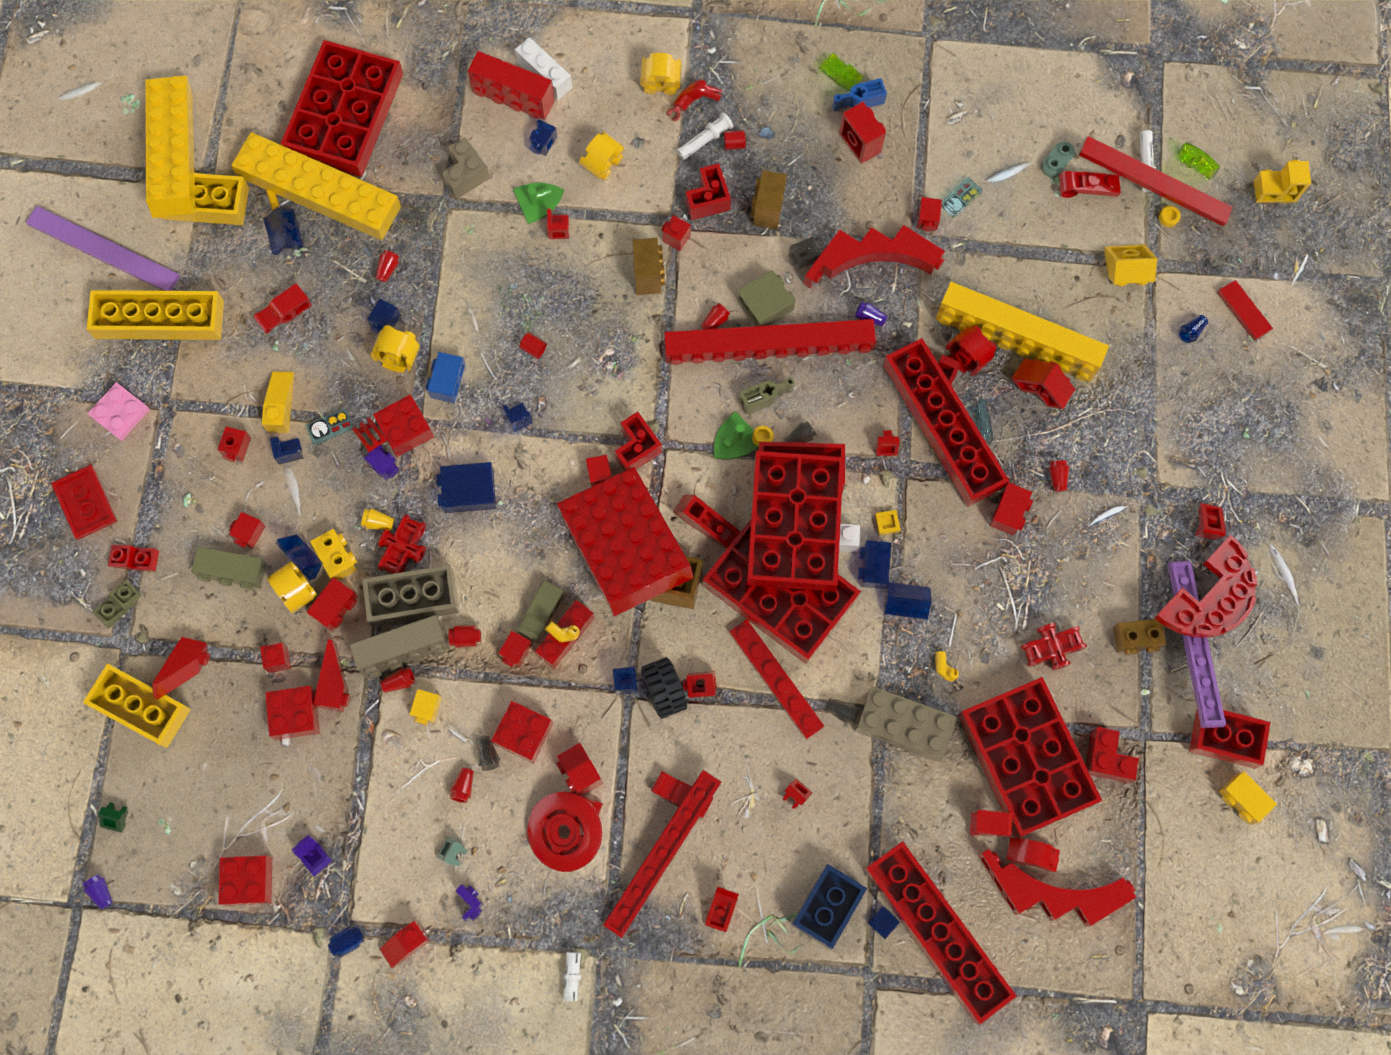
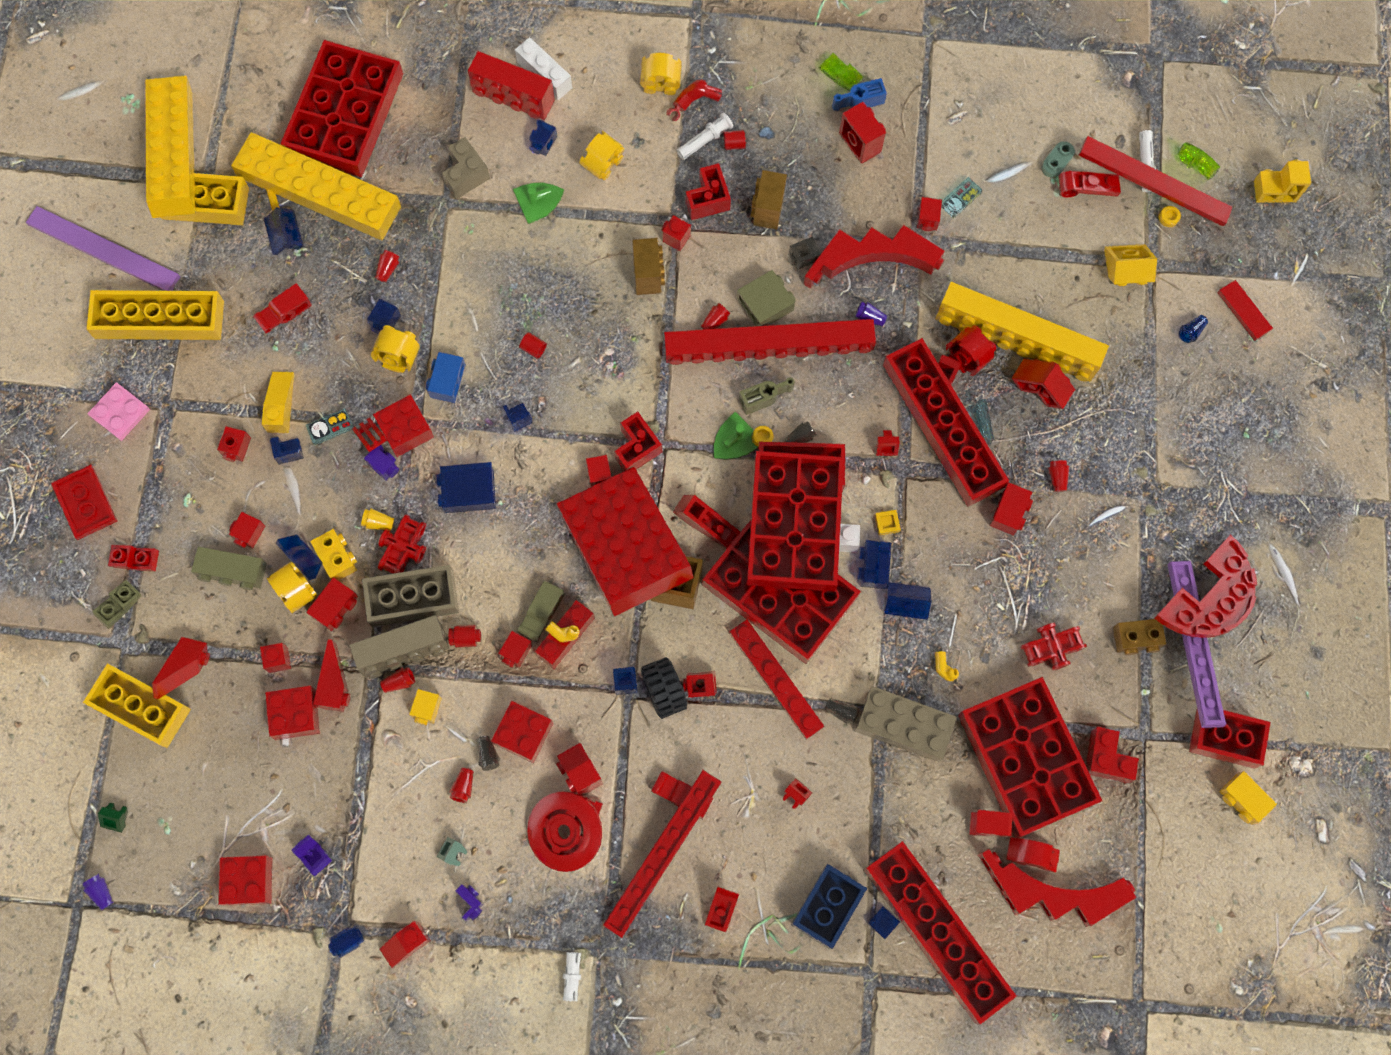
(557, 225): red panel -> none
(1211, 522): red slope -> none

